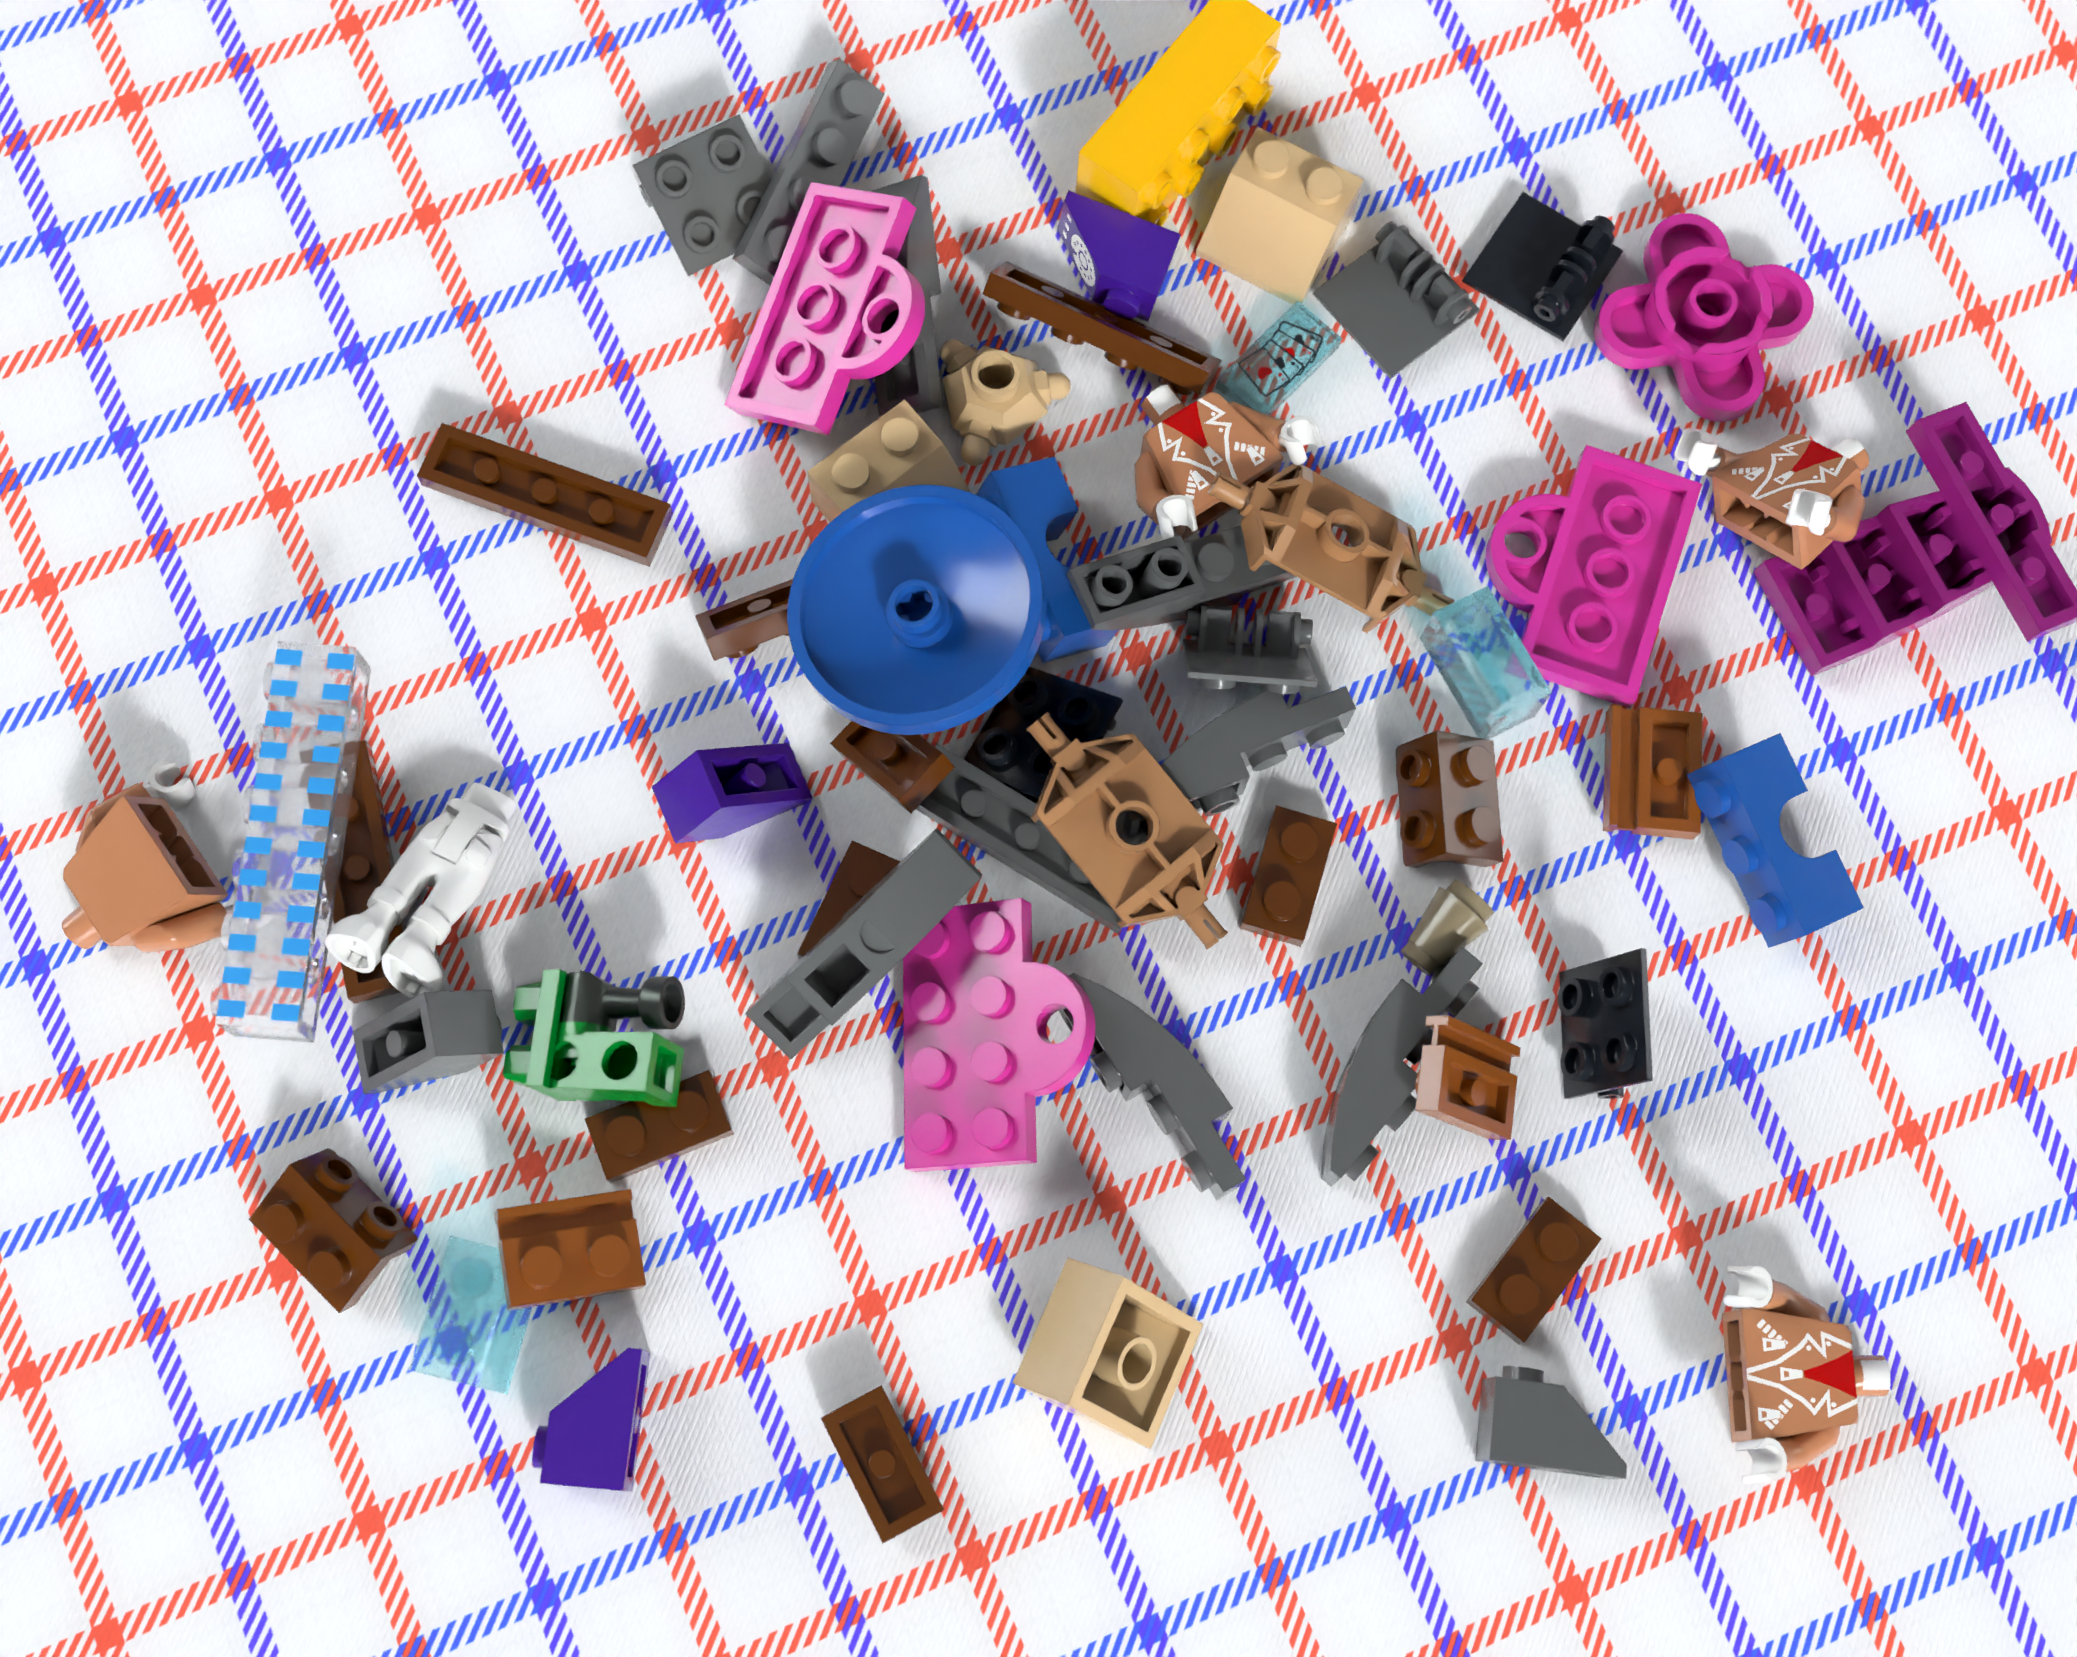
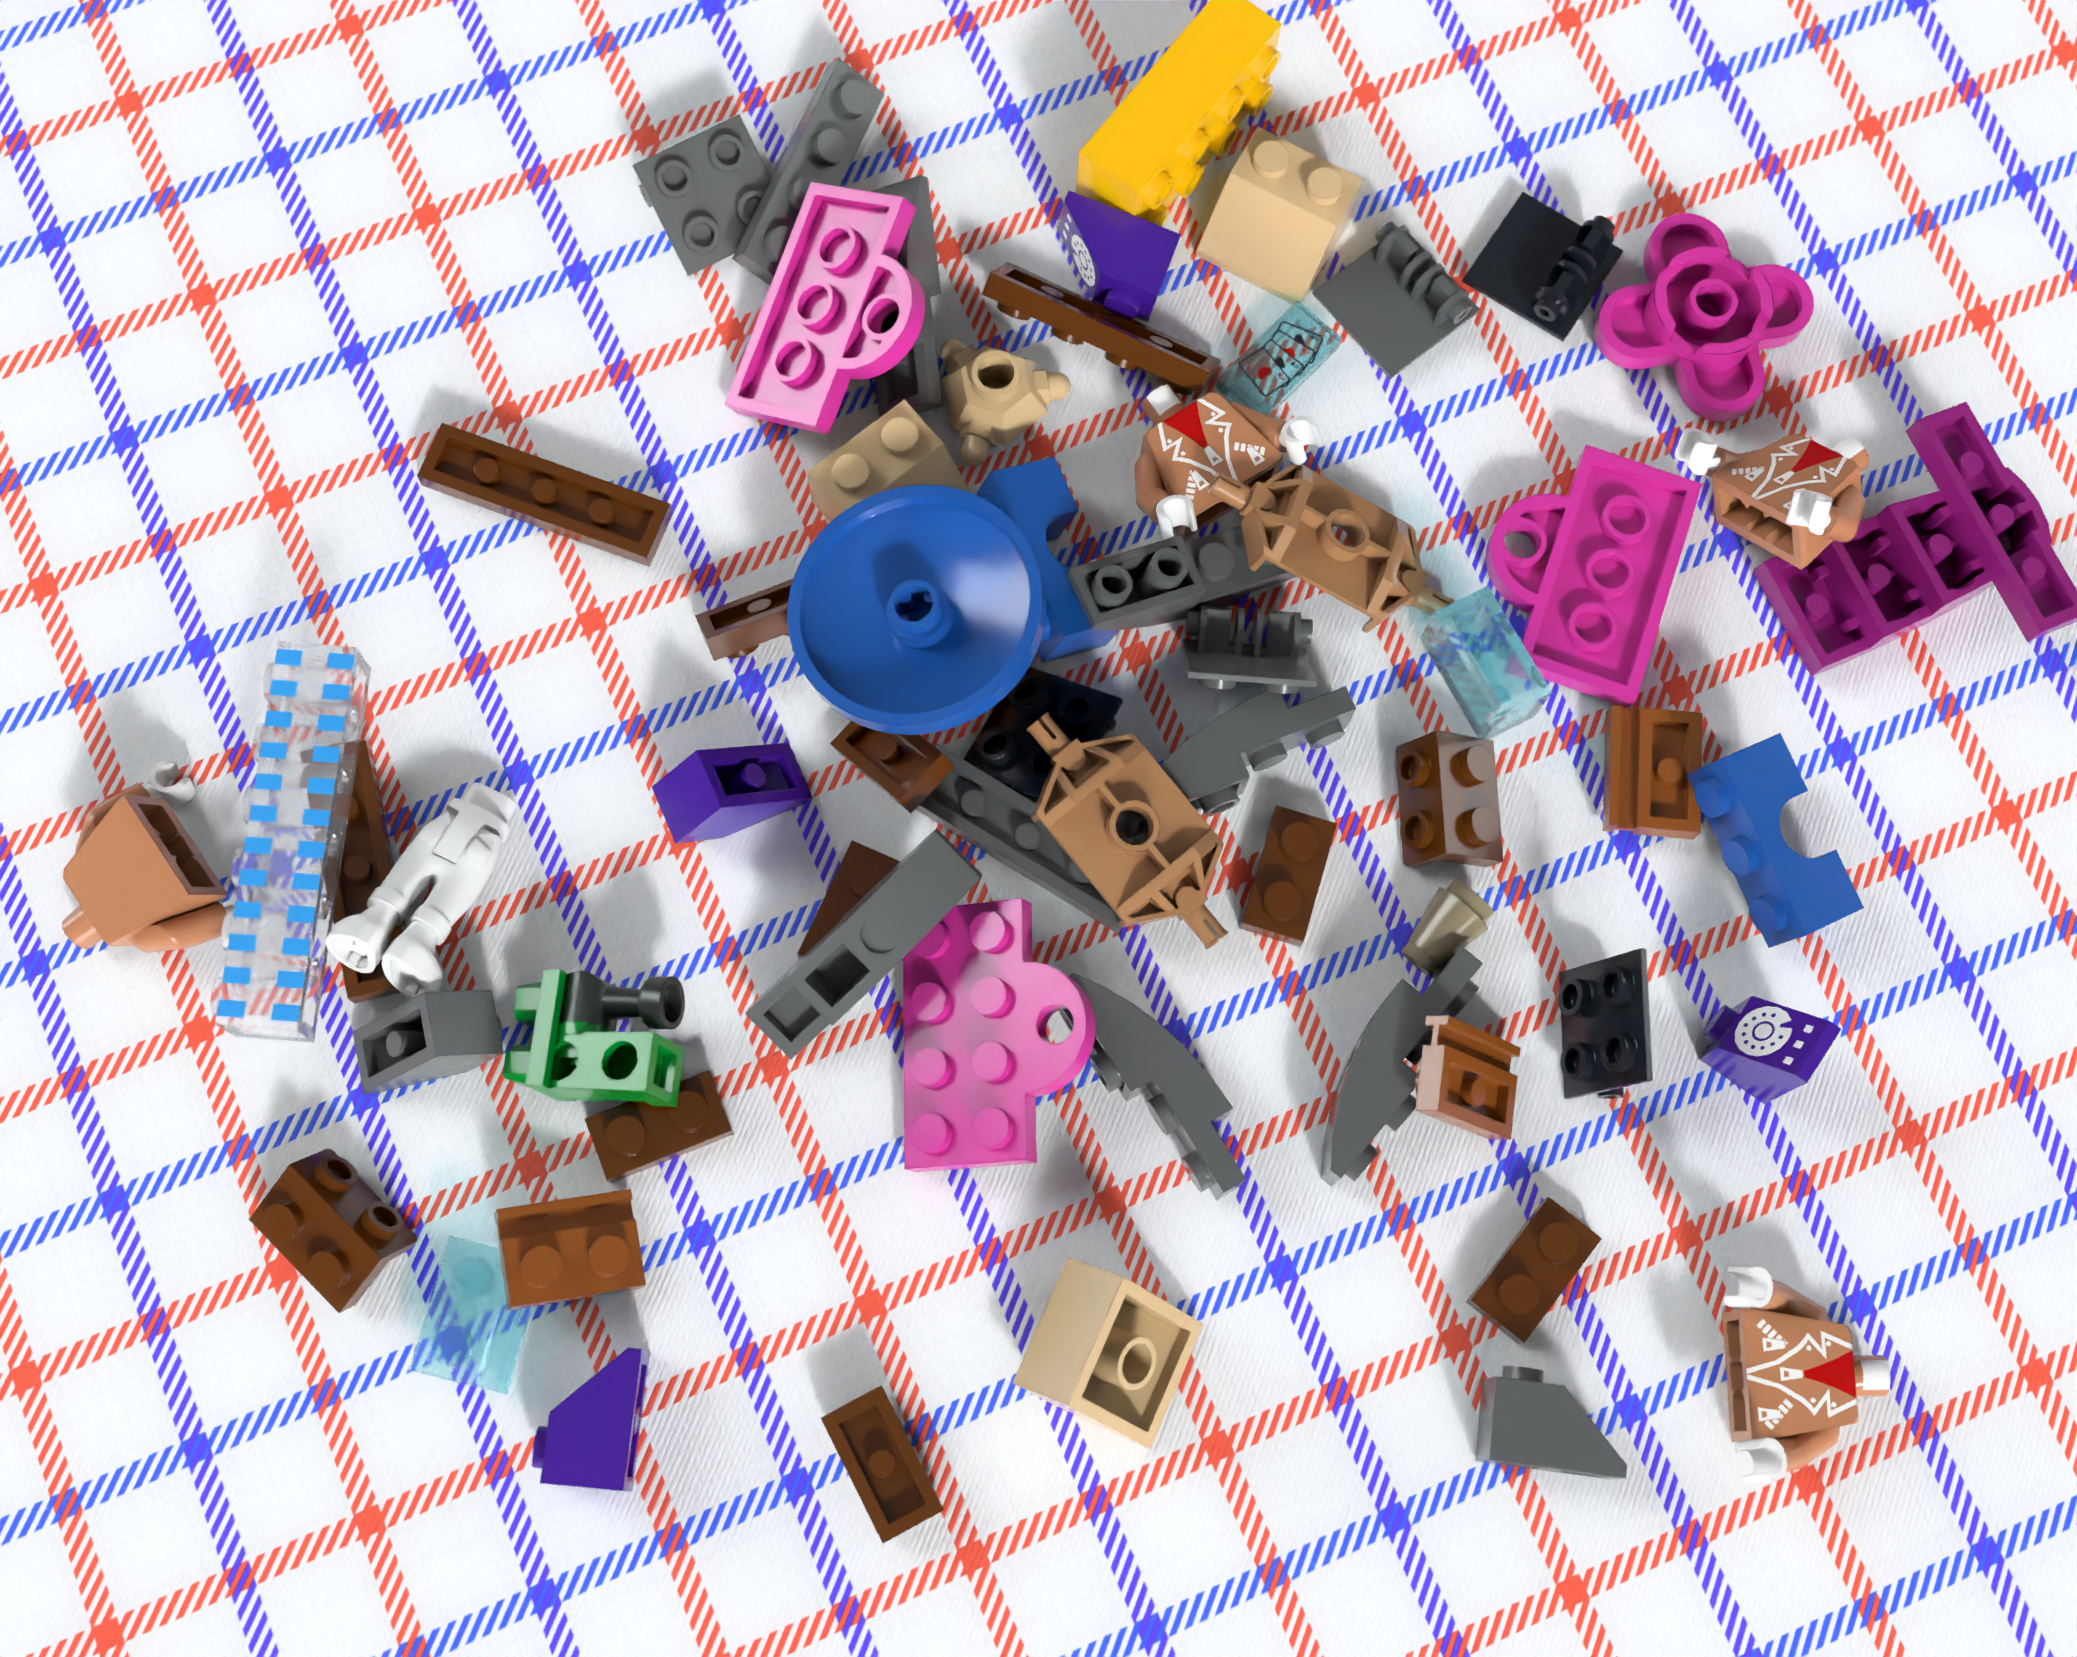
(1766, 1046): none -> dark purple slope

